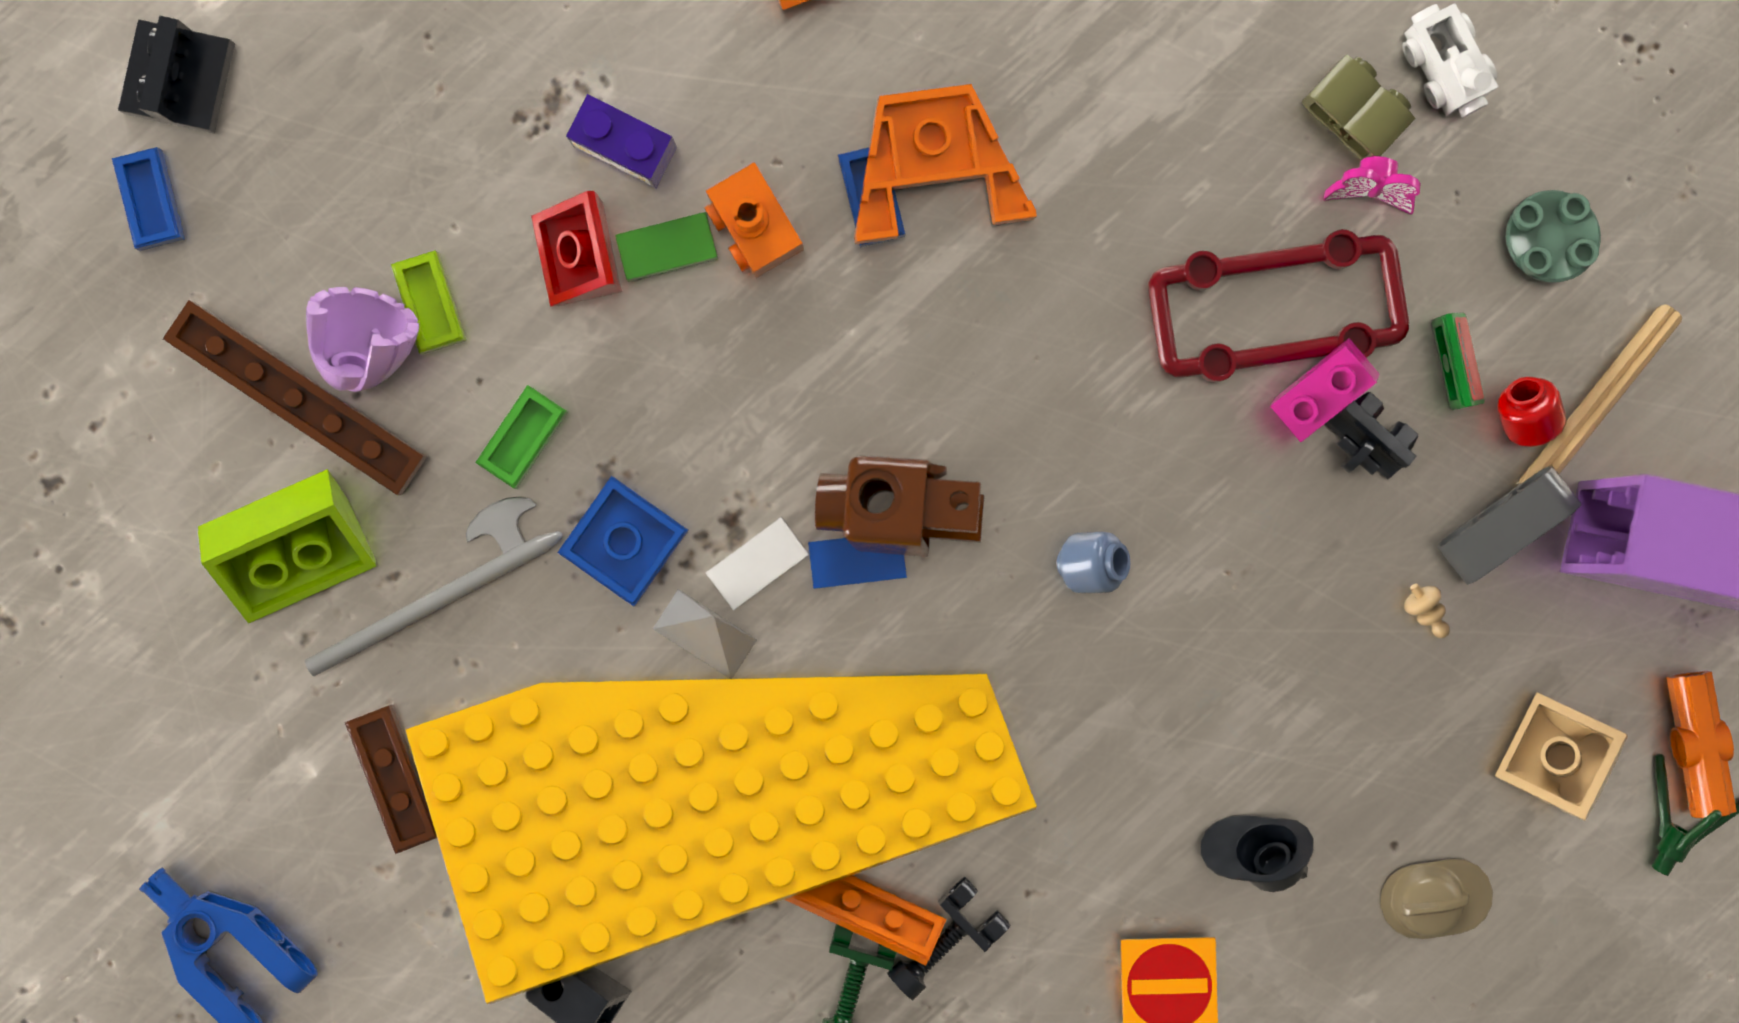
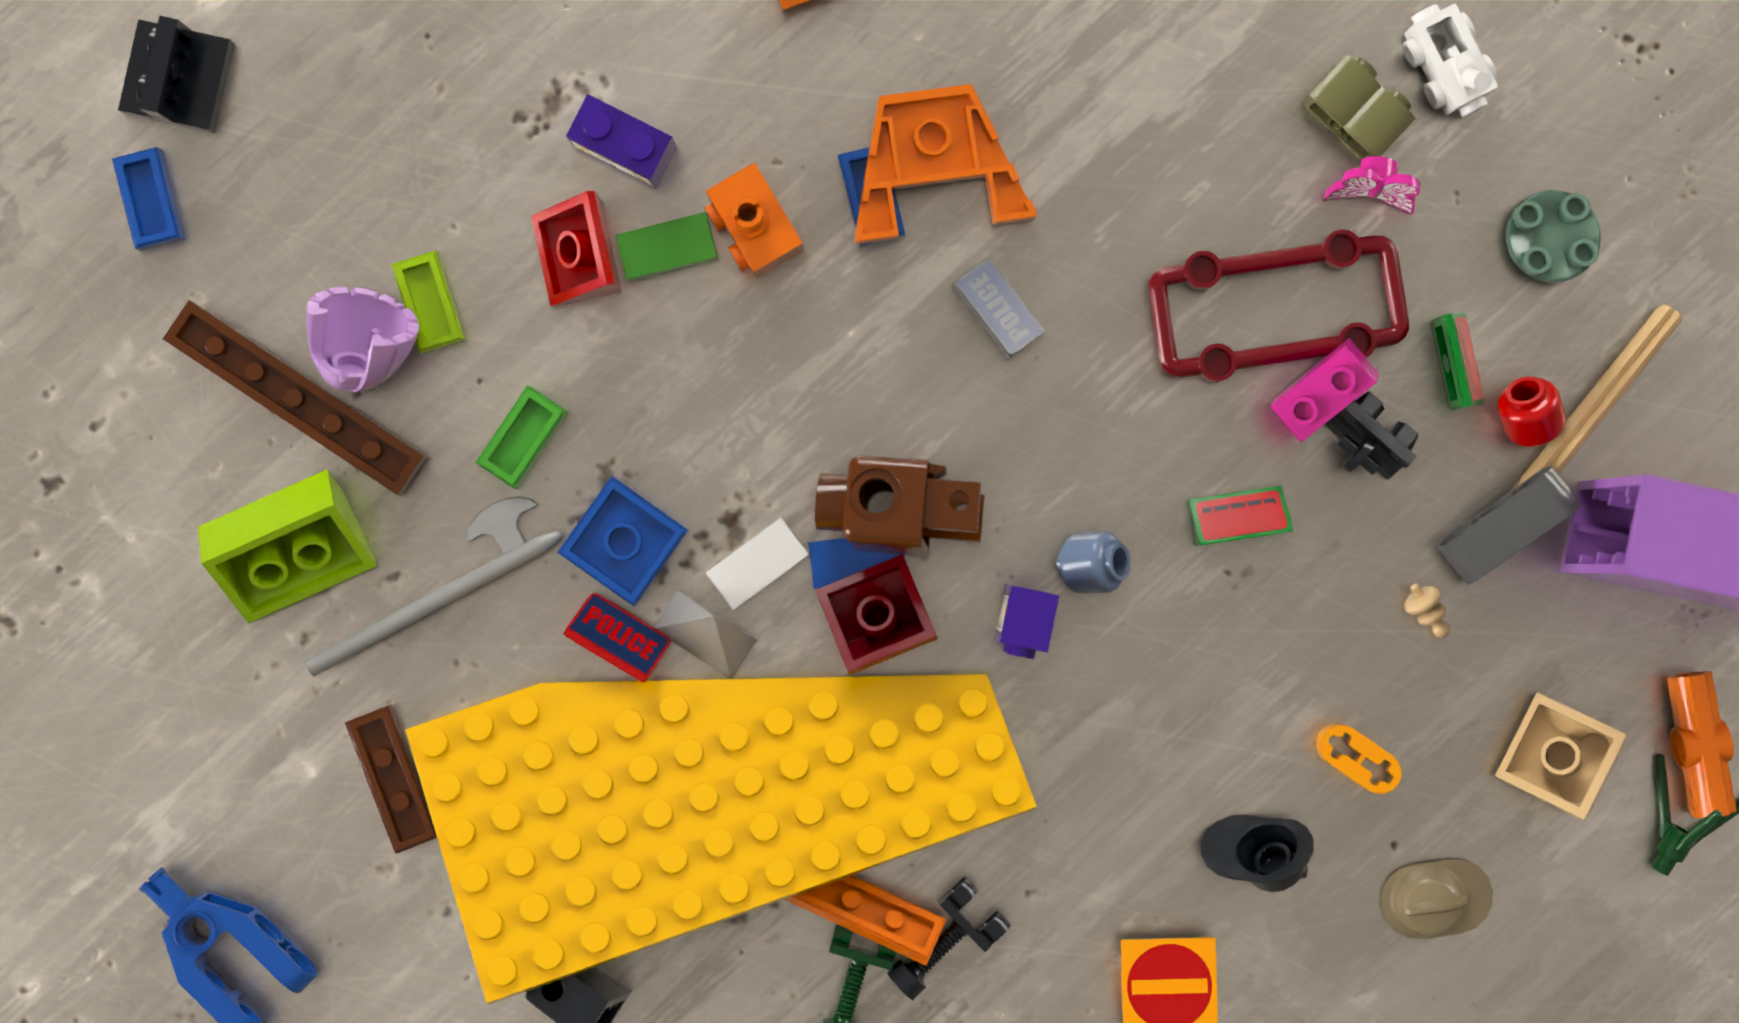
(618, 637): none -> slope
(876, 614): none -> dark red slope
(998, 308): none -> slope
(1025, 621): none -> dark purple brick
(1239, 515): none -> slope
(1364, 749): none -> light orange beam

